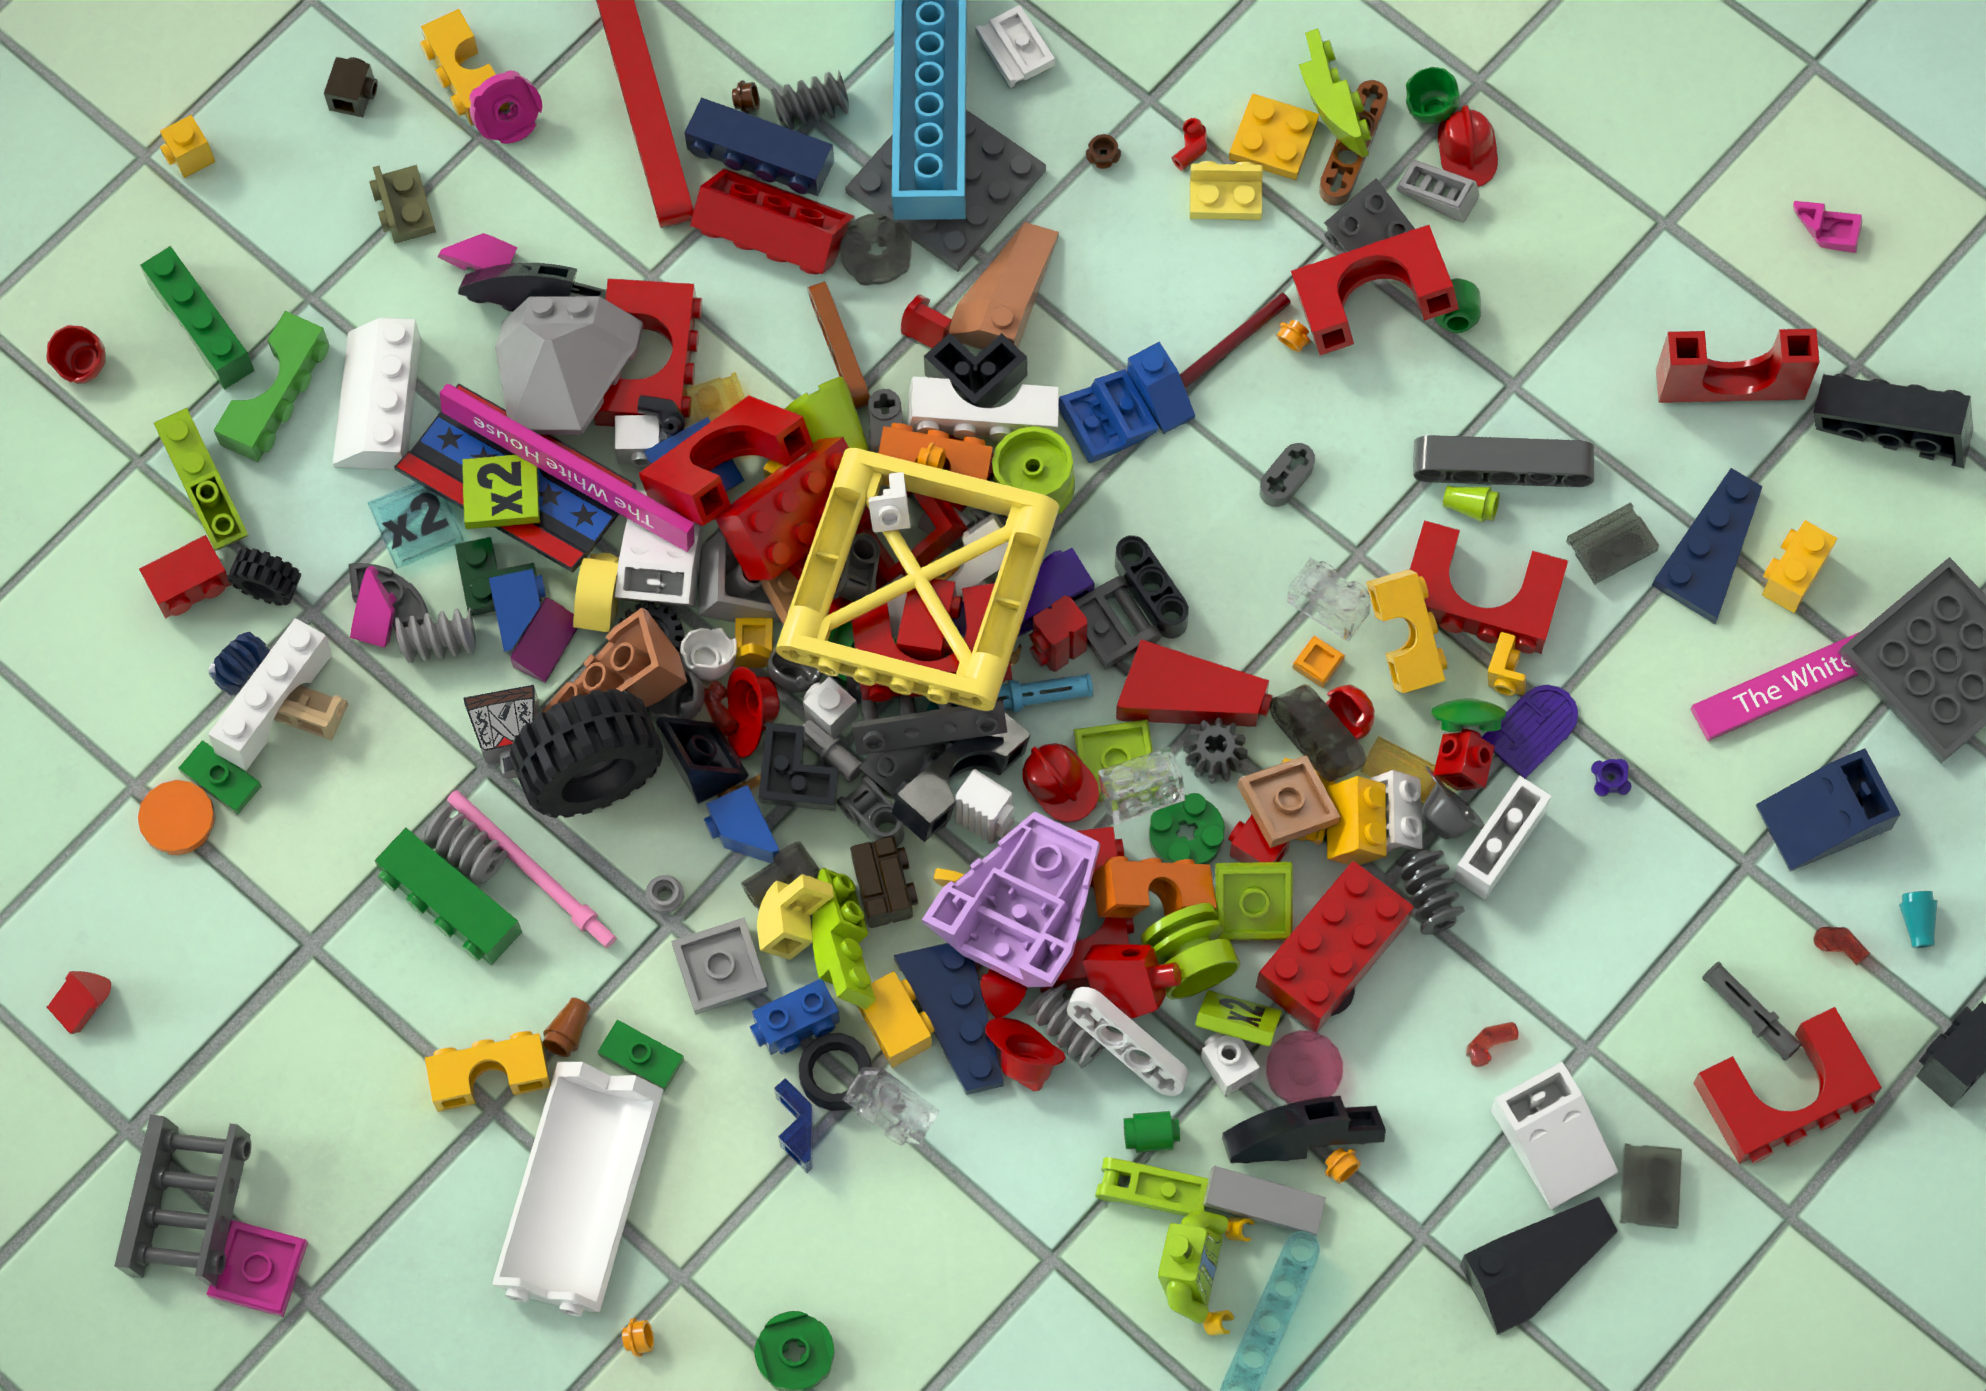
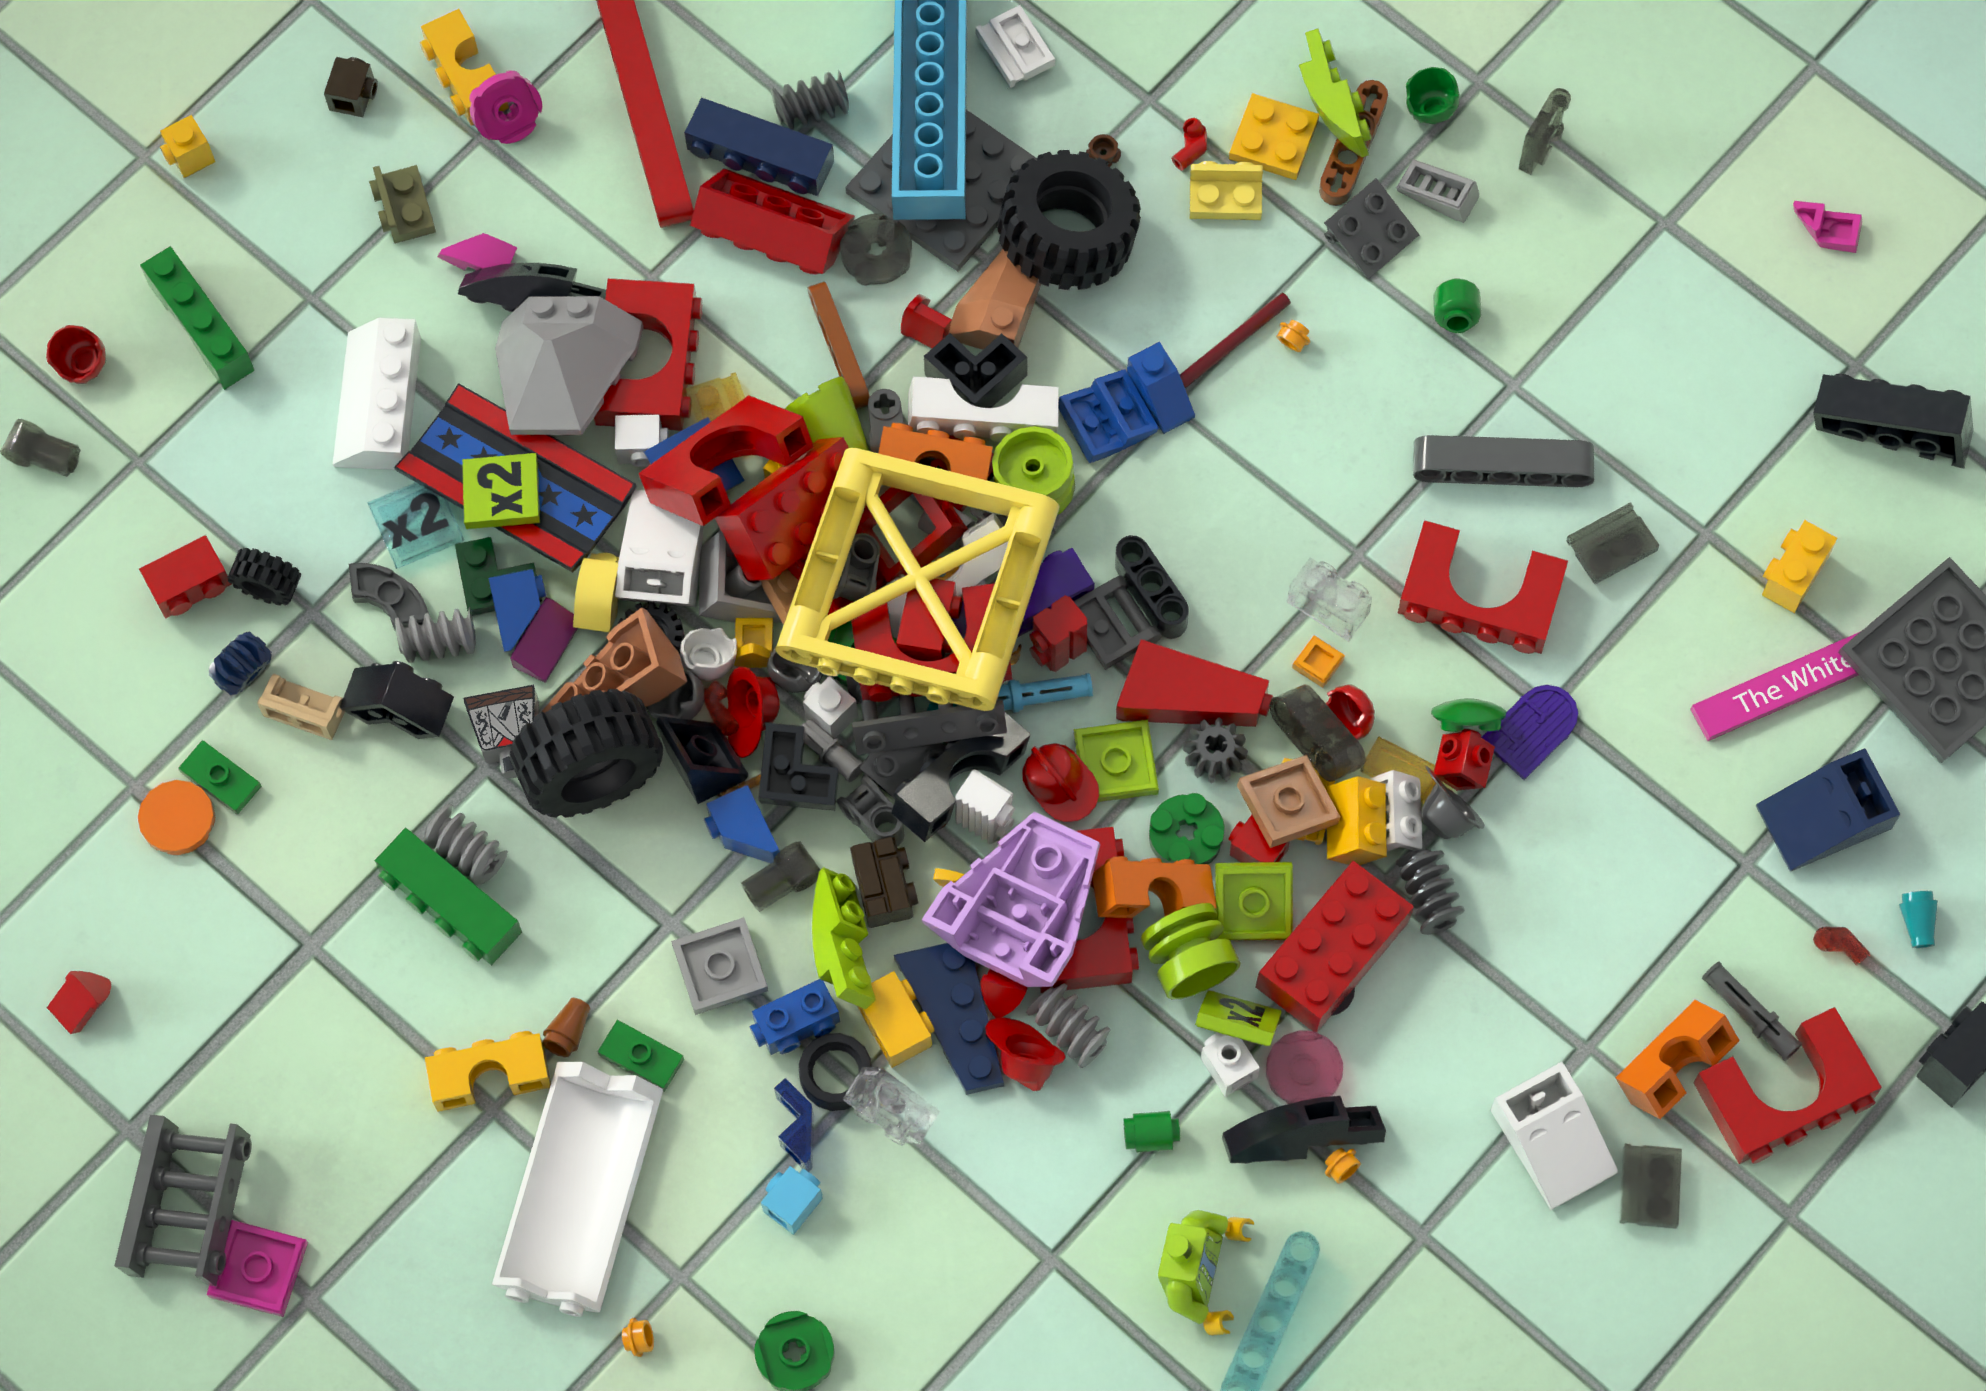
(31, 445): none -> clear smoke piece
(200, 479): lime slope -> none
(248, 719): white arch -> none
(251, 424): bright green arch -> none
(373, 611): dark pink slope -> none
(397, 697): none -> black brick
(567, 467): dark pink tile -> none
(582, 915): bright pink bar -> none
(660, 884): light grey plate -> none
(666, 412): black arm -> none
(746, 97): reddish brown plate -> none
(785, 915): light yellow brick -> none
(791, 1198): none -> medium azure brick
(892, 508): white bracket -> none
(932, 456): light orange plate -> none
(1076, 185): none -> black tyre
(1095, 1012): white beam -> none
(1130, 976): red torso -> none
(1141, 785): clear brick -> none
(1152, 1187): lime plate -> none
(1264, 1201): light grey tile -> none
(1281, 469): dark grey beam -> none
(1404, 257): red arch -> none
(1418, 660): yellow arch -> none
(1468, 146): red piece -> none
(1474, 502): lime cone -> none
(1487, 1038): clear red arm -> none
(1502, 837): white brick -> none
(1503, 667): yellow bracket -> none
(1532, 1264): black wedge -> none
(1544, 130): none -> clear smoke plate
(1614, 767): dark purple plate -> none
(1694, 1036): none -> orange arch
(1709, 551): dark blue wing -> none
(1779, 374): red arch -> none

